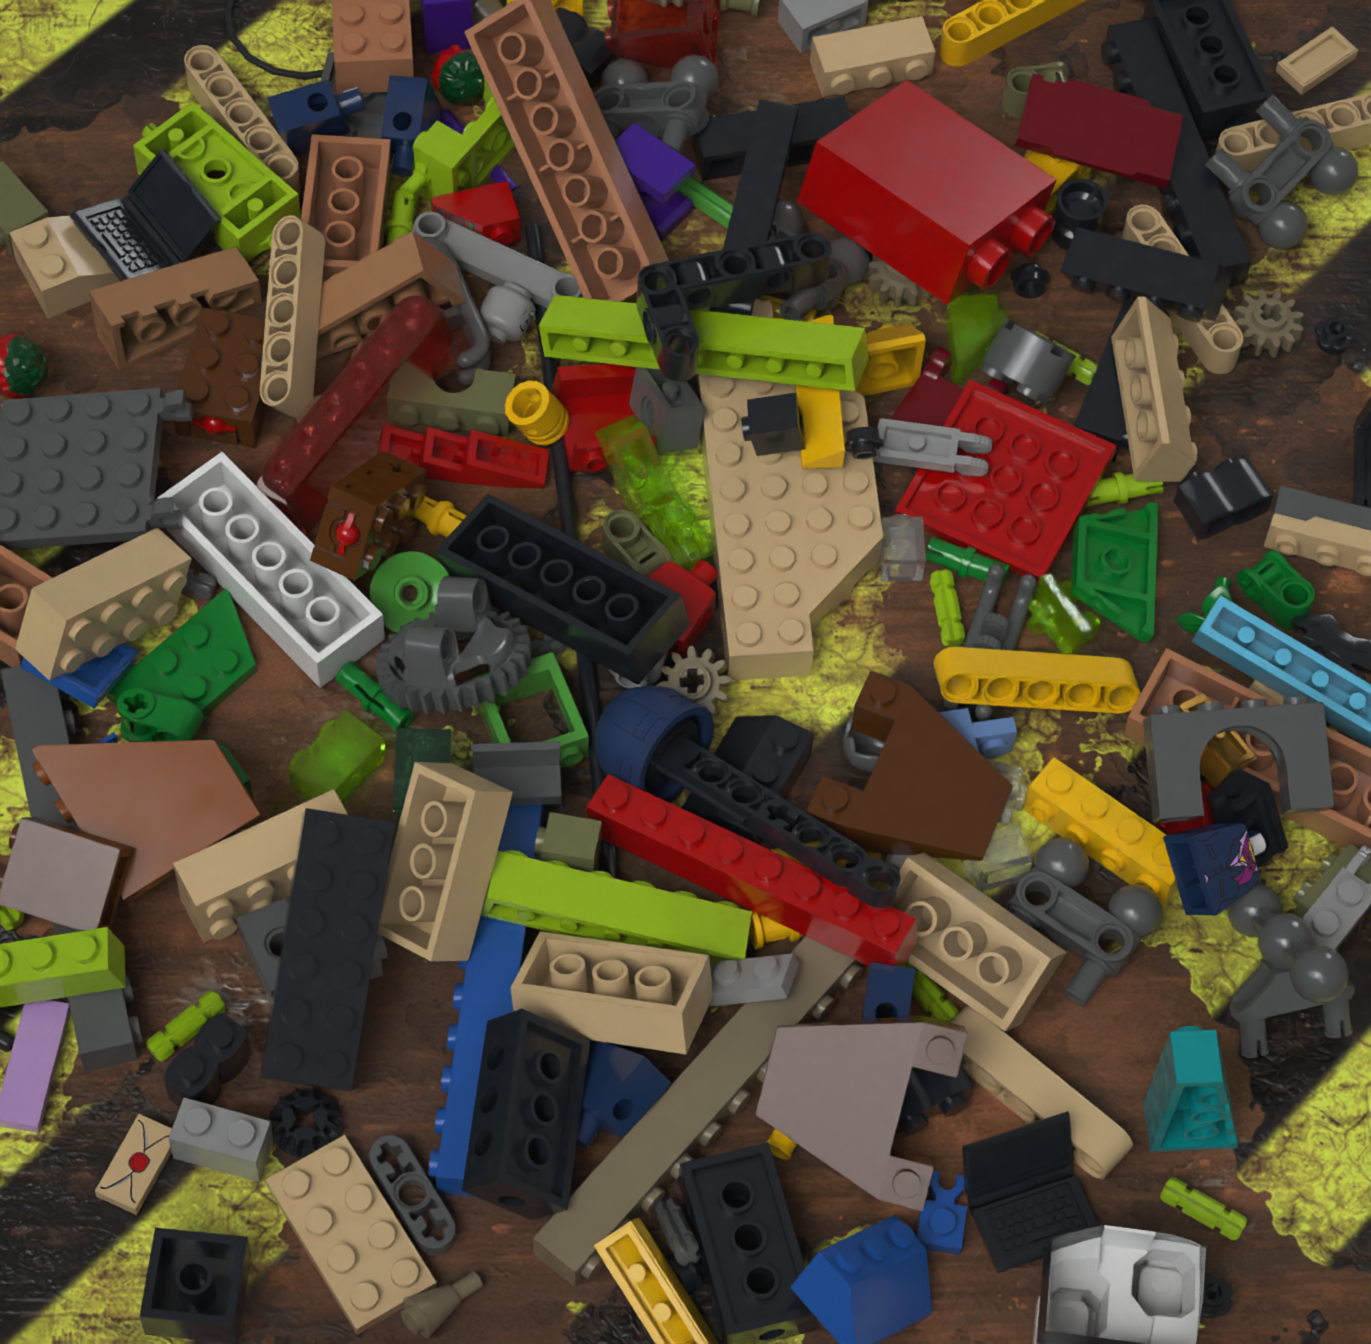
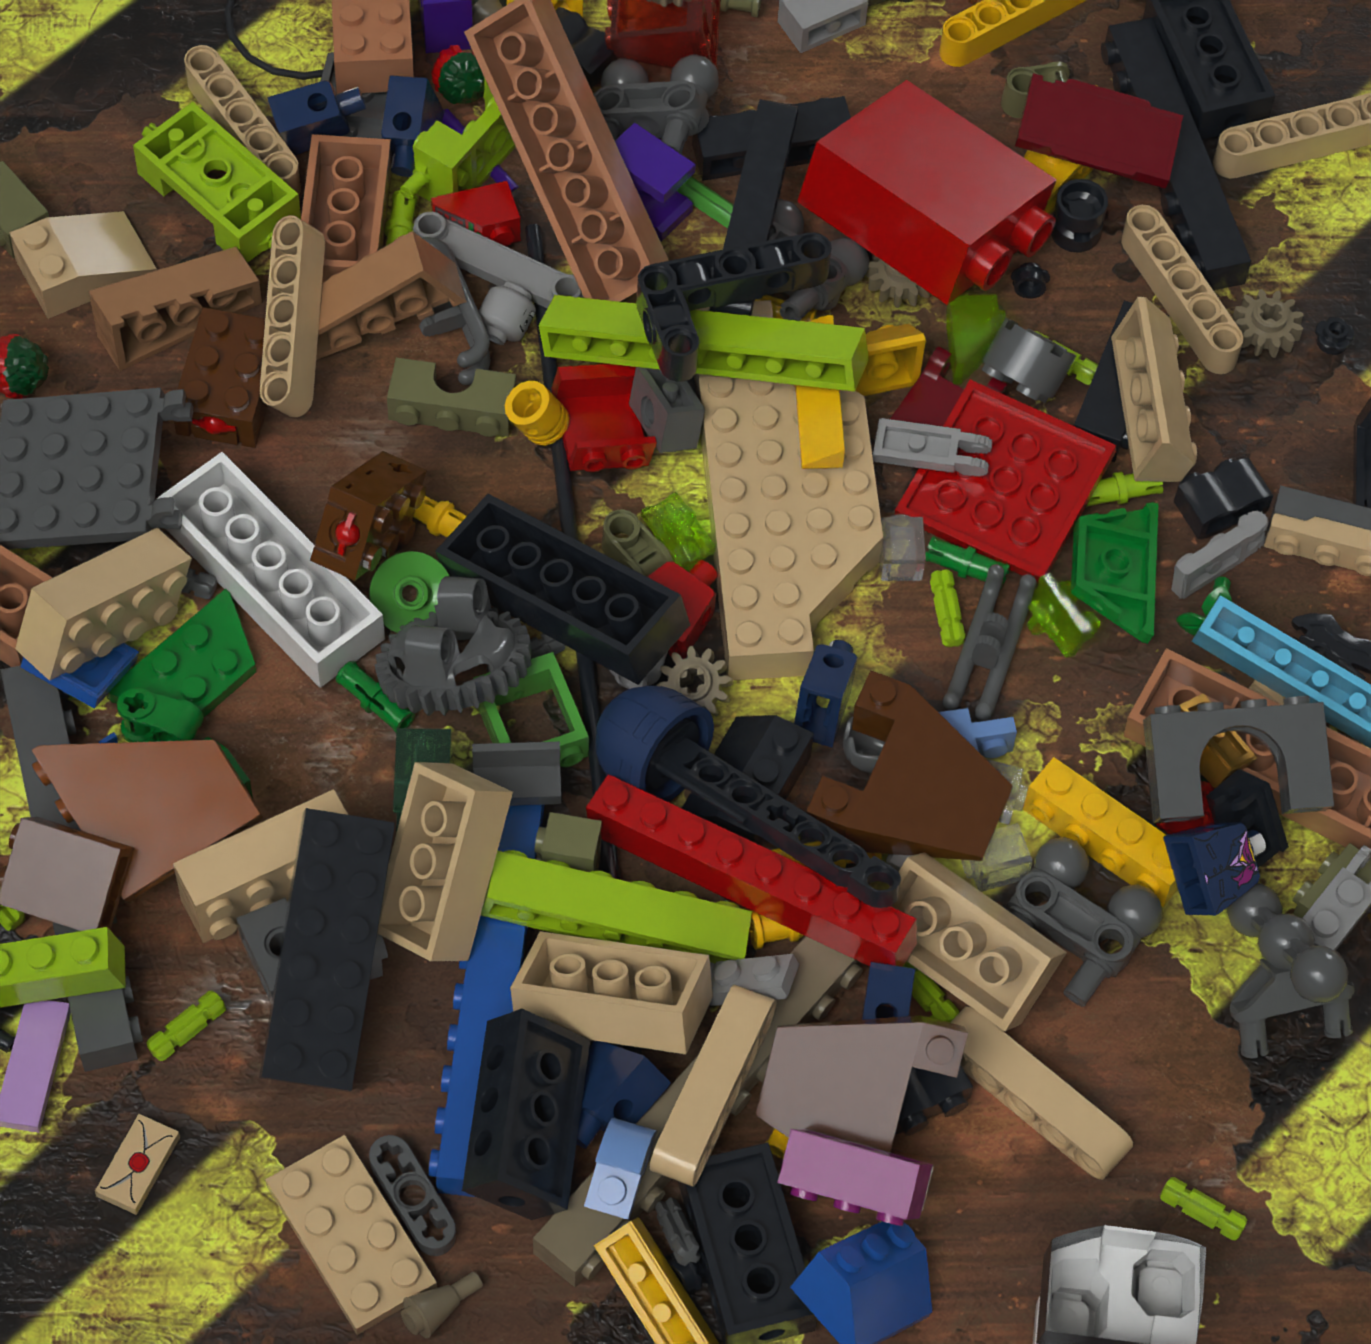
(153, 225): black piece -> none
(195, 1285): black brick -> none
(214, 1059): black brick -> none
(221, 1139): light grey brick -> none
(305, 1140): black gear -> none
(337, 760): clear neon green brick -> none
(408, 332): clear red windscreen -> none
(469, 459): red slope -> none
(620, 1168): none -> medium blue brick
(635, 465): clear neon green brick -> none
(713, 1085): none -> tan beam
(774, 424): black brick -> none
(830, 677): none -> dark blue torso
(854, 1176): none -> brick
(863, 442): black plate -> none
(872, 56): tan brick -> none
(941, 1220): blue plate -> none
(1025, 1190): black piece -> none
(1036, 680): yellow beam -> none
(1139, 270): black brick -> none
(1190, 1095): teal wedge -> none
(1220, 554): none -> light grey hinge
(1222, 1302): black plate -> none
(1273, 585): green piece -> none
(1316, 60): tan tile -> none
(1329, 167): dark grey piece -> none

